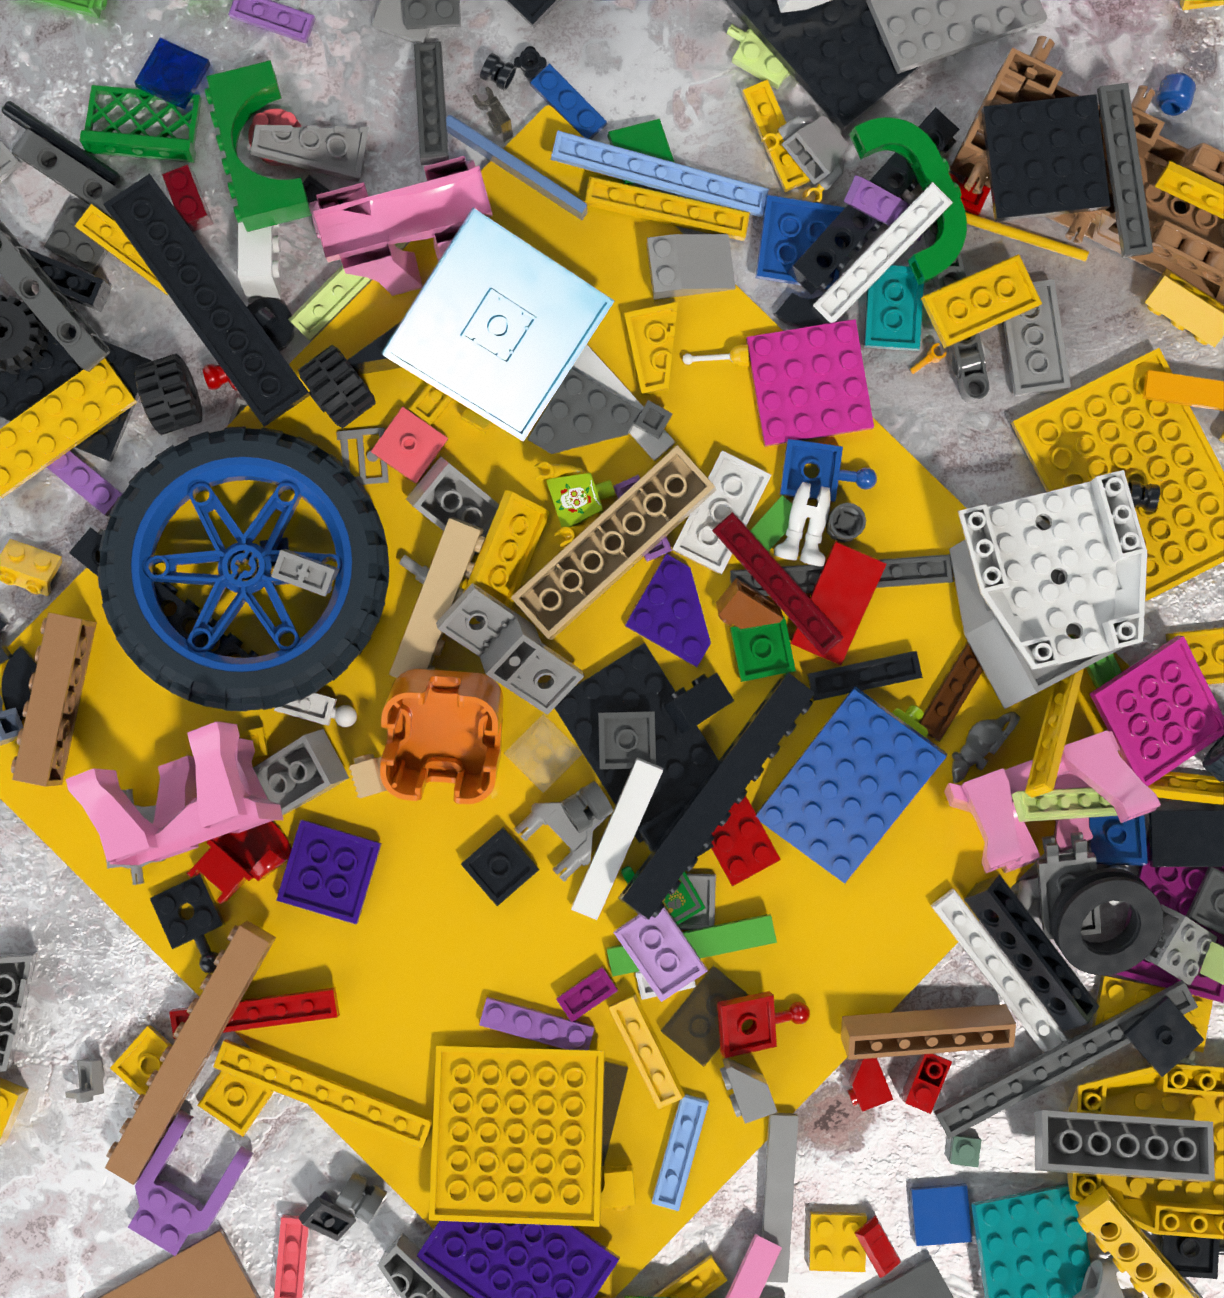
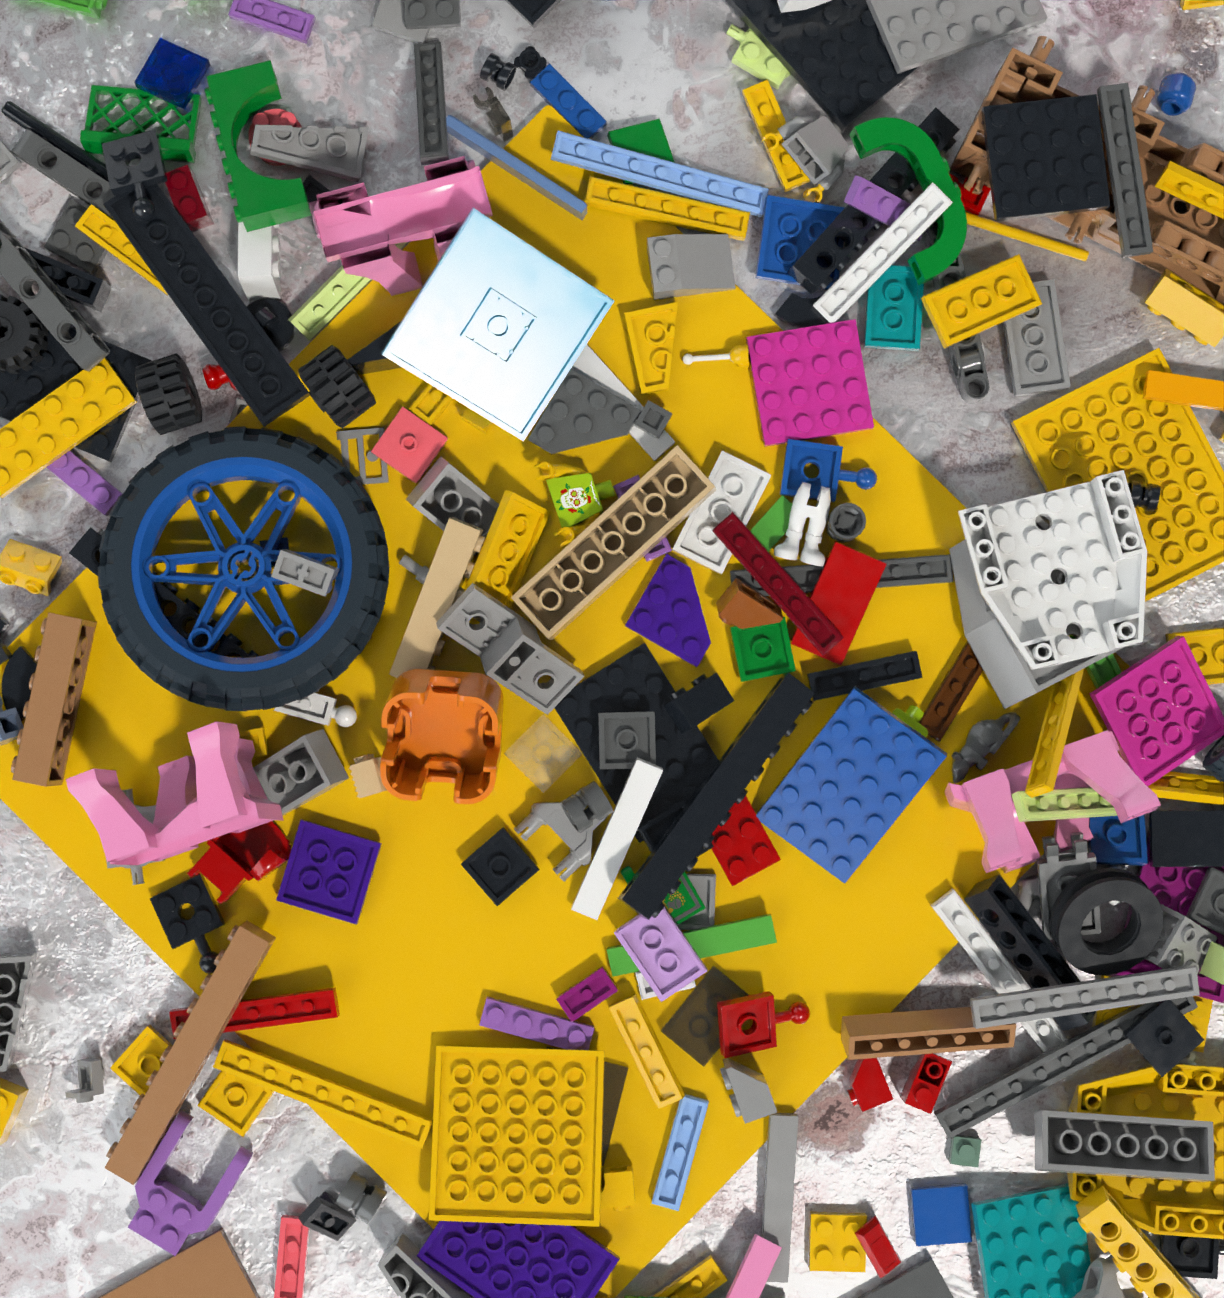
(147, 173): none -> black plate
(931, 357): light orange hand -> none
(1084, 996): none -> light grey plate

